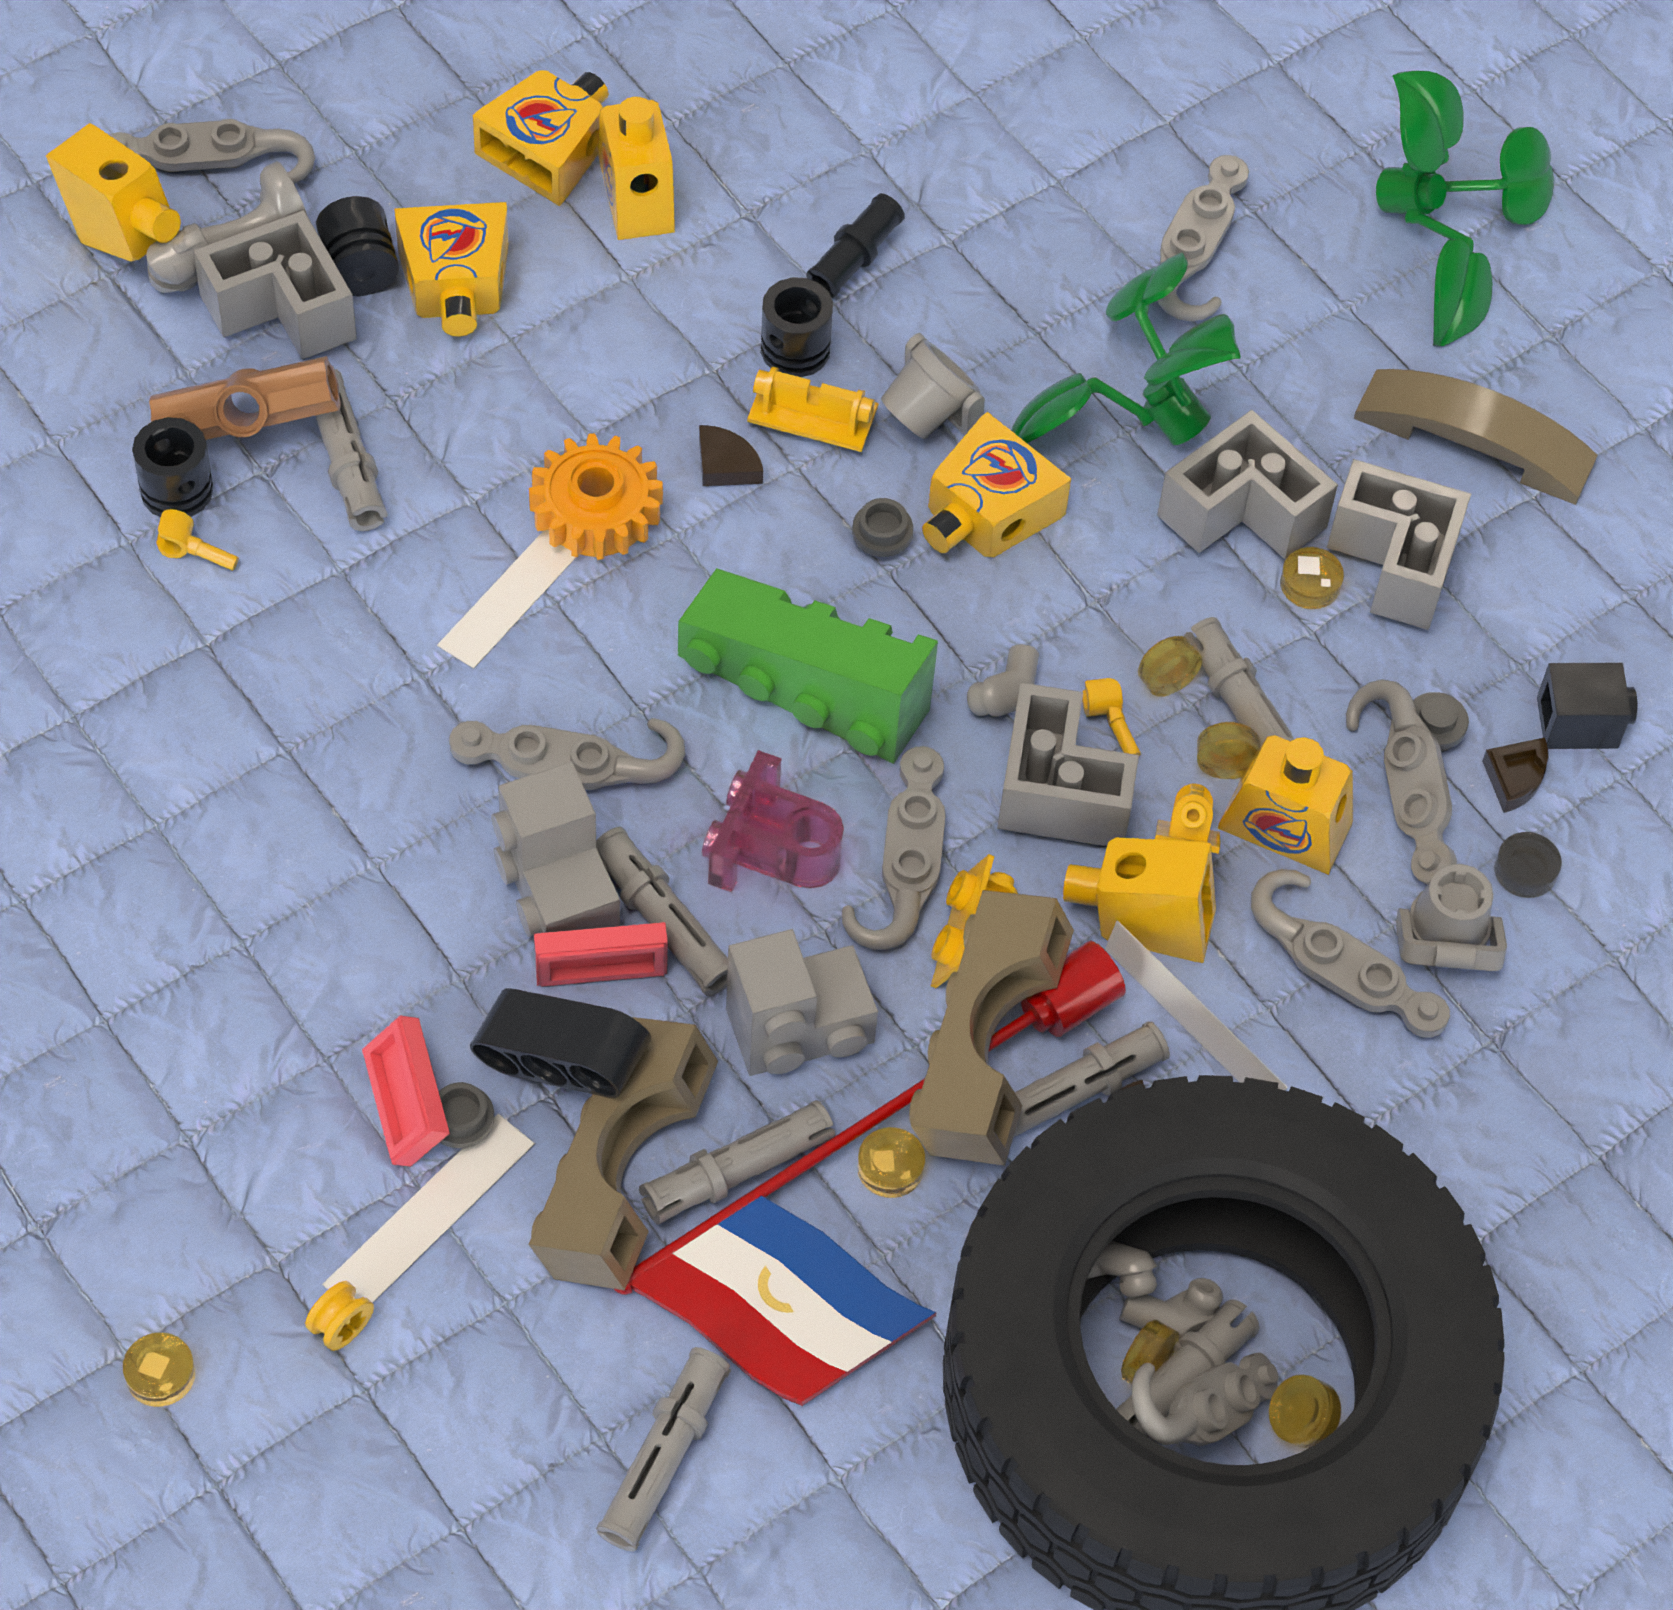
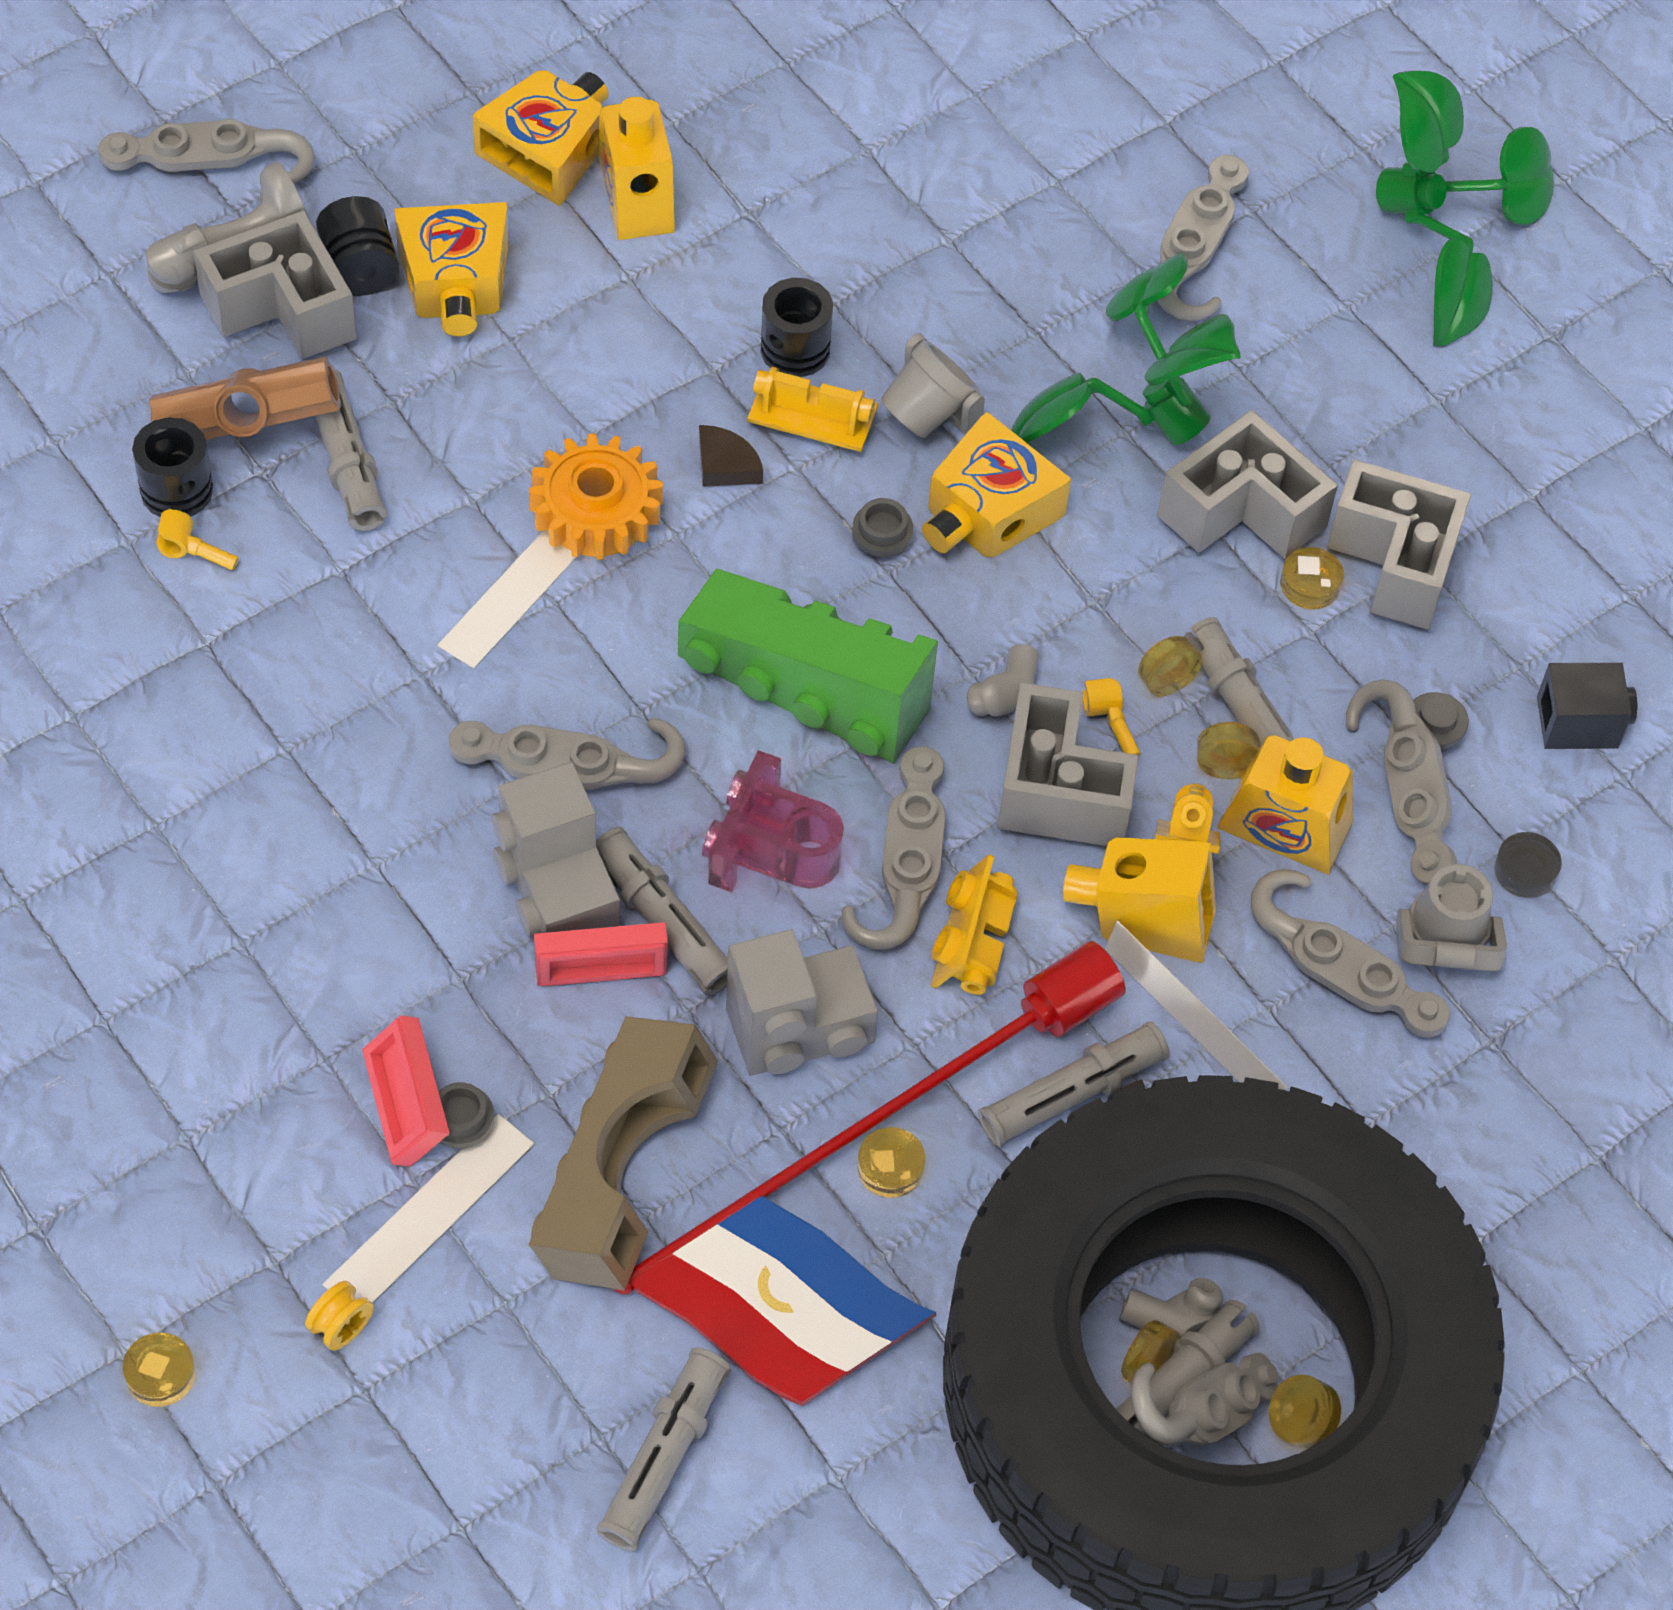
(112, 194): yellow torso -> none
(561, 1042): black beam -> none
(715, 1172): light grey pin -> none
(857, 243): black pin -> none
(1010, 953): dark tan arch -> none
(1131, 1265): light grey arm -> none
(1483, 421): dark tan slope -> none
(1516, 771): dark brown tile -> none

